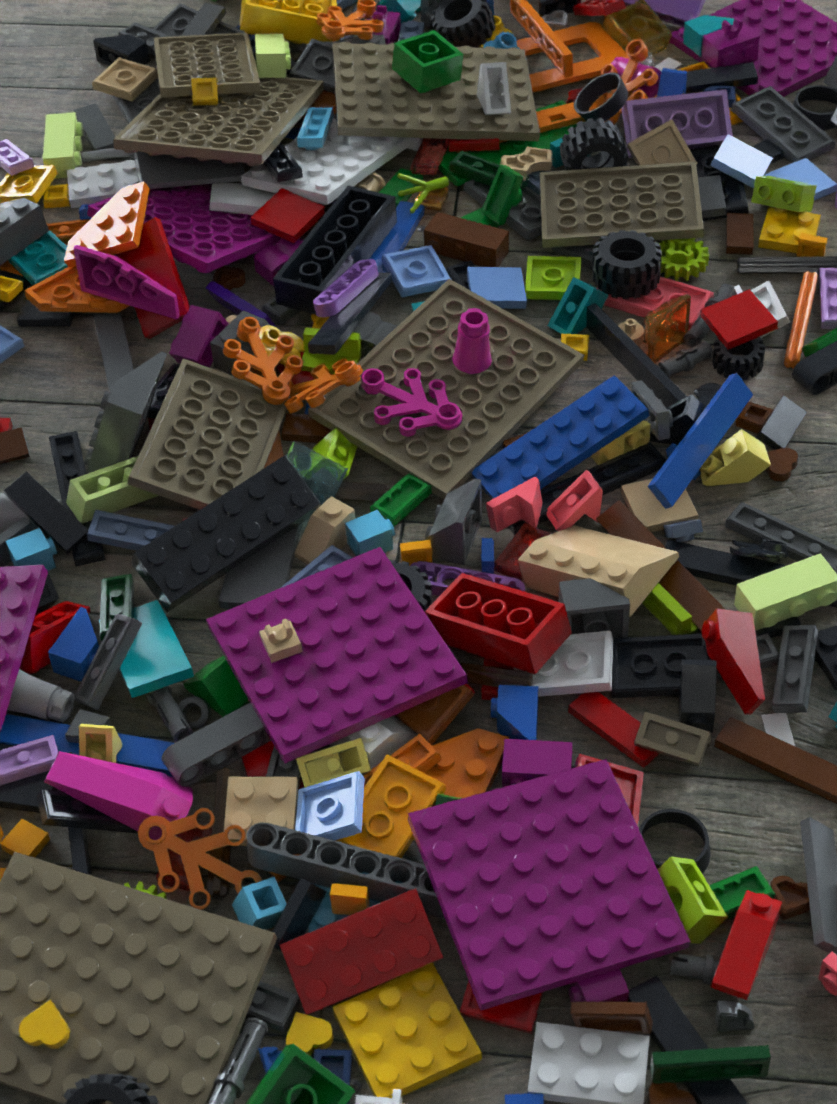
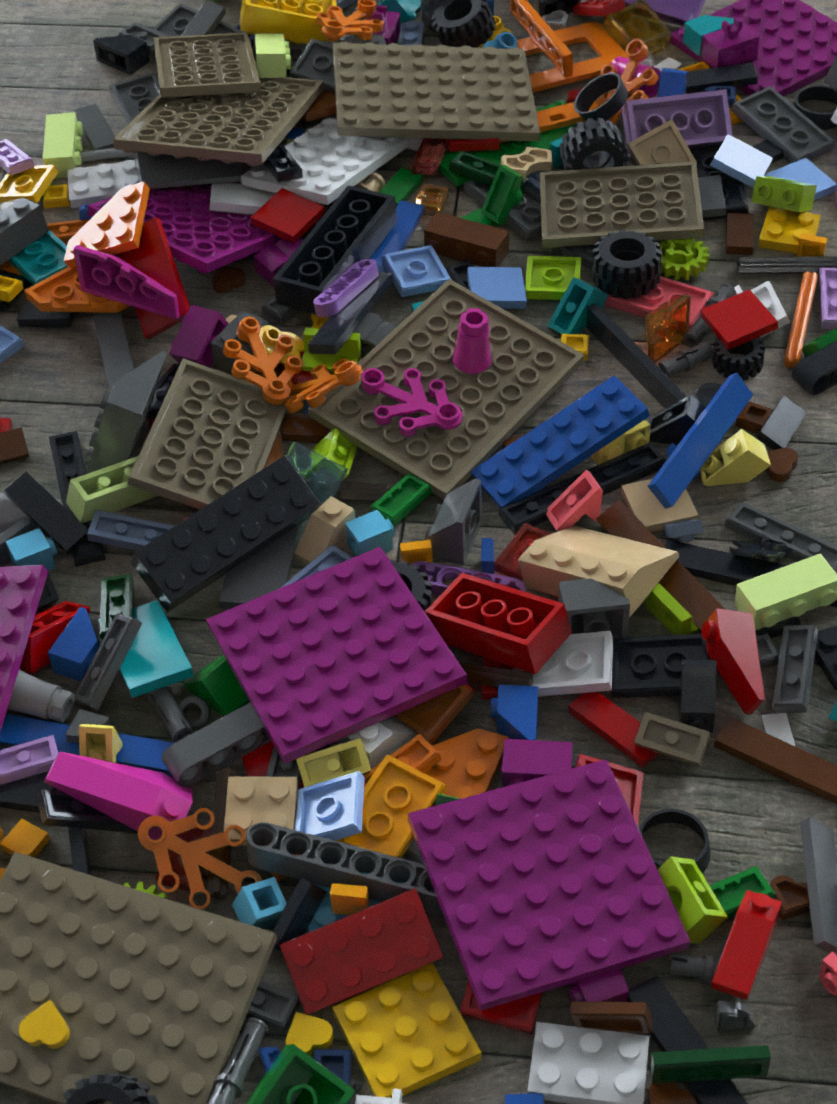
(125, 79): tan tile -> none
(204, 91): yellow tile -> none
(234, 302): dark purple tile -> none
(280, 641): tan tile -> none
(315, 128): medium azure plate -> none
(424, 186): lime plant -> none
(427, 61): green brick -> none
(494, 89): white slope -> none
(516, 504): coral slope -> none
(633, 330): tan tile -> none
(660, 418): dark grey plate -> none

